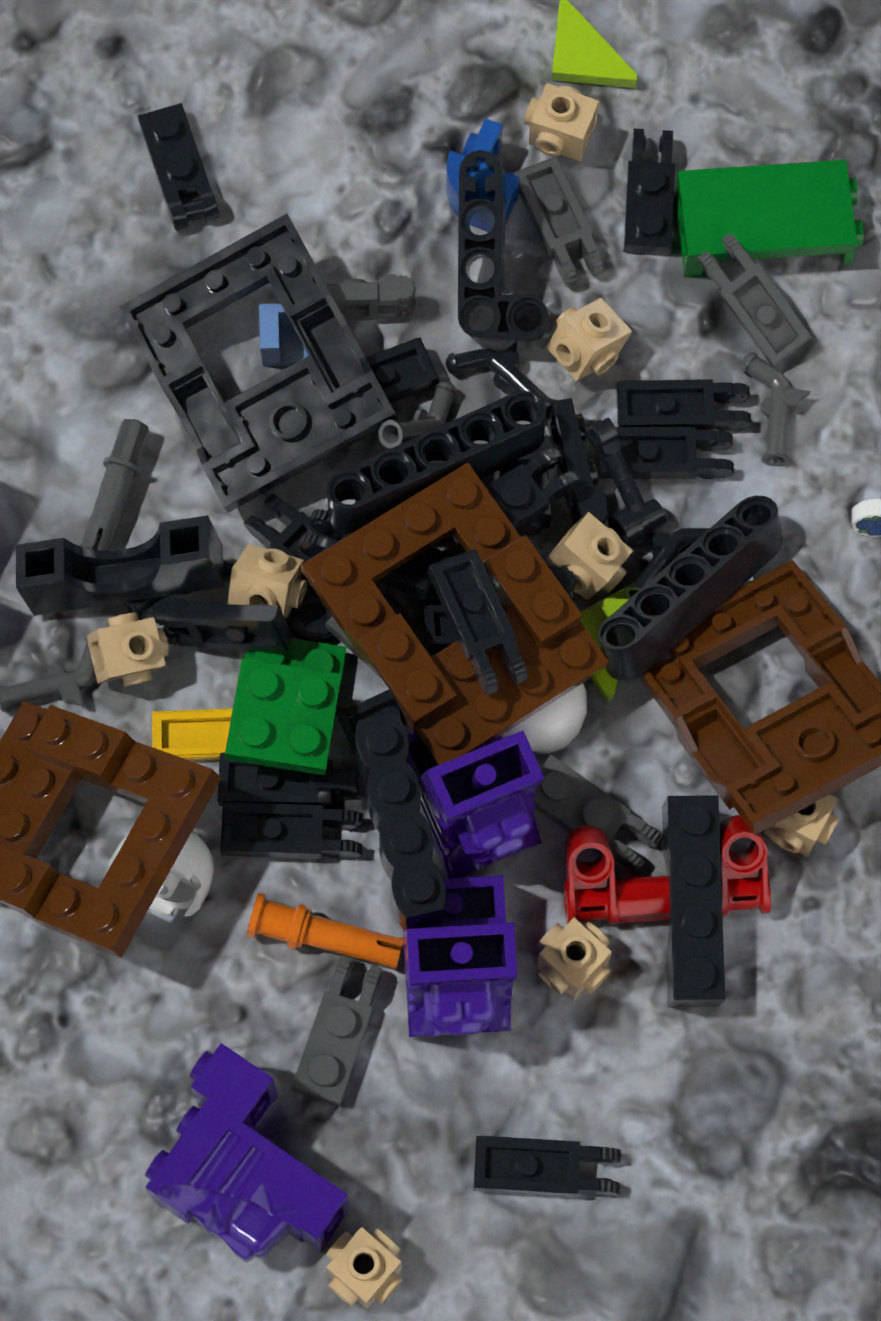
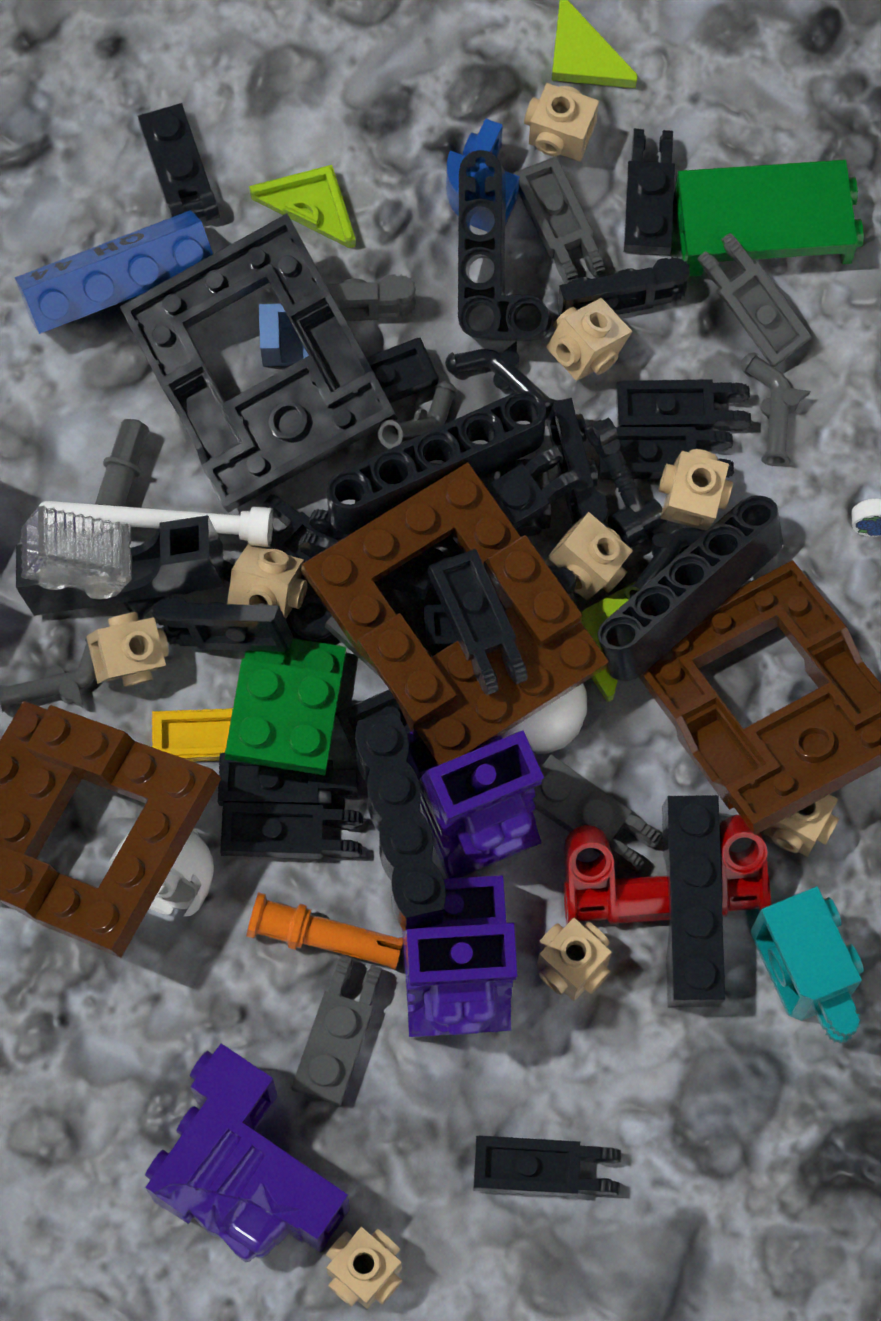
(76, 552): none -> clear brick
(112, 271): none -> blue brick
(251, 525): none -> white piece
(310, 200): none -> lime tile
(629, 288): none -> black hinge
(695, 489): none -> tan brick
(810, 961): none -> teal hinge

